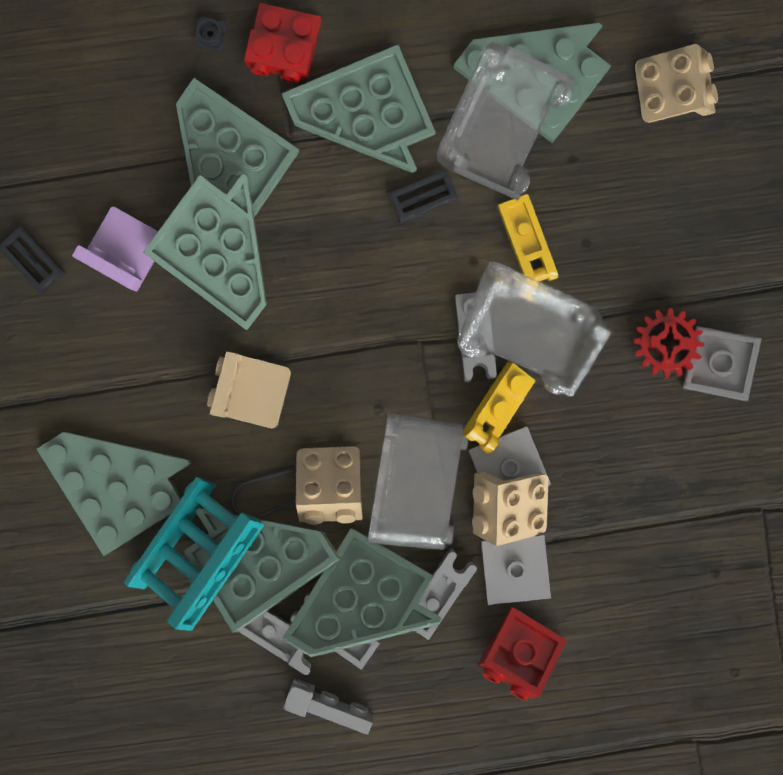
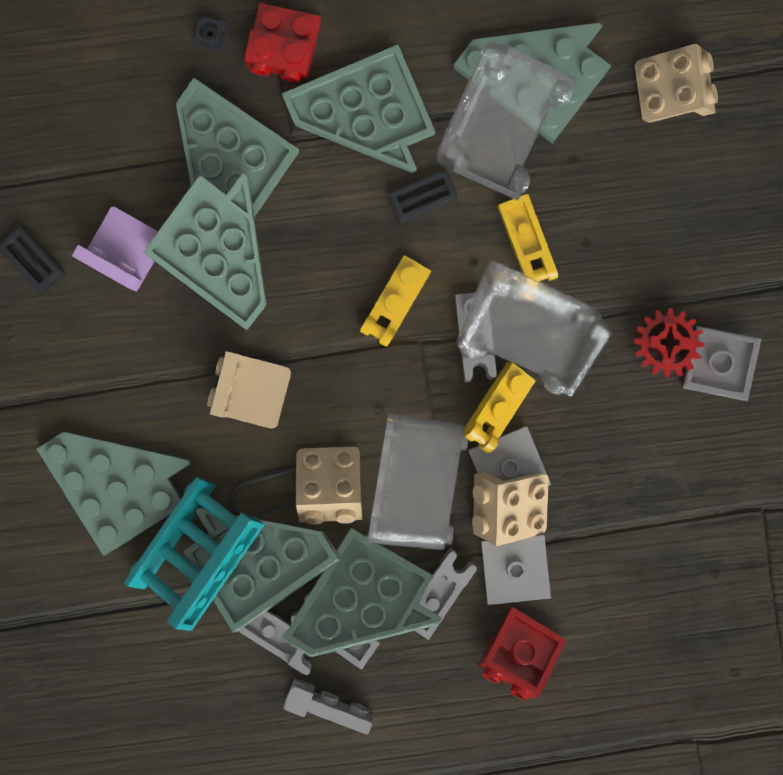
(396, 299): none -> yellow plate

